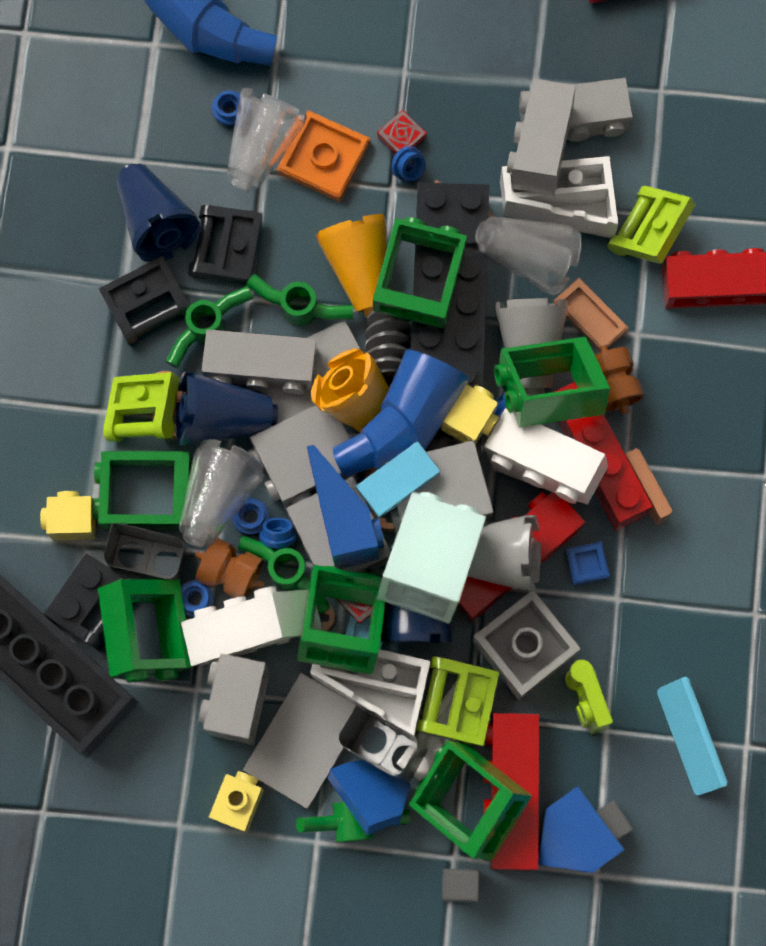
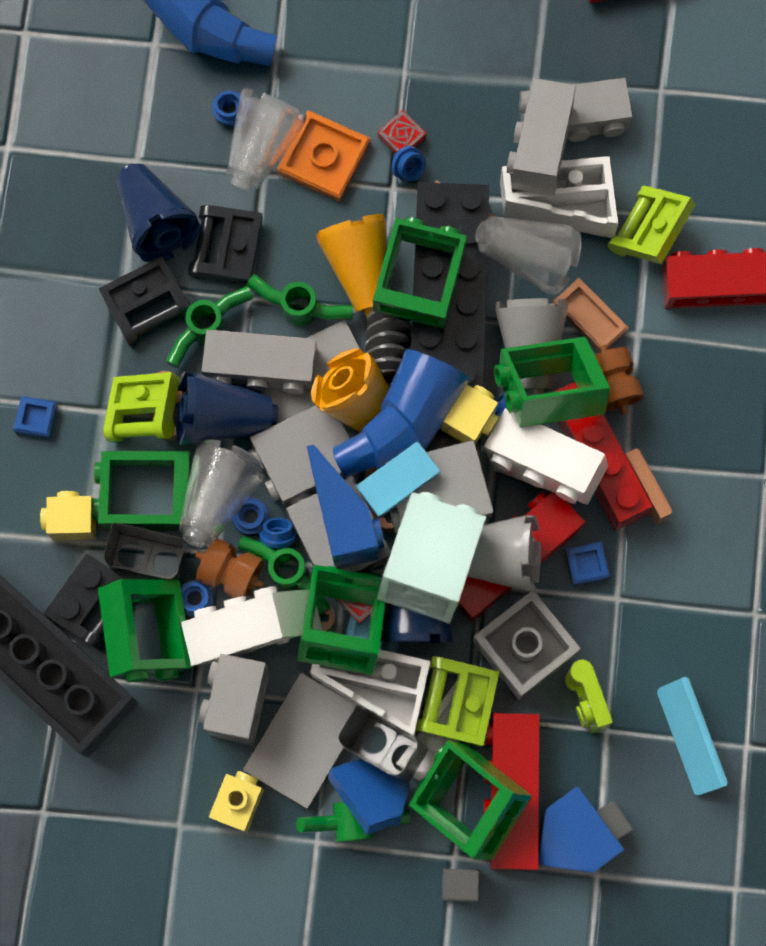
(35, 417): none -> blue tile

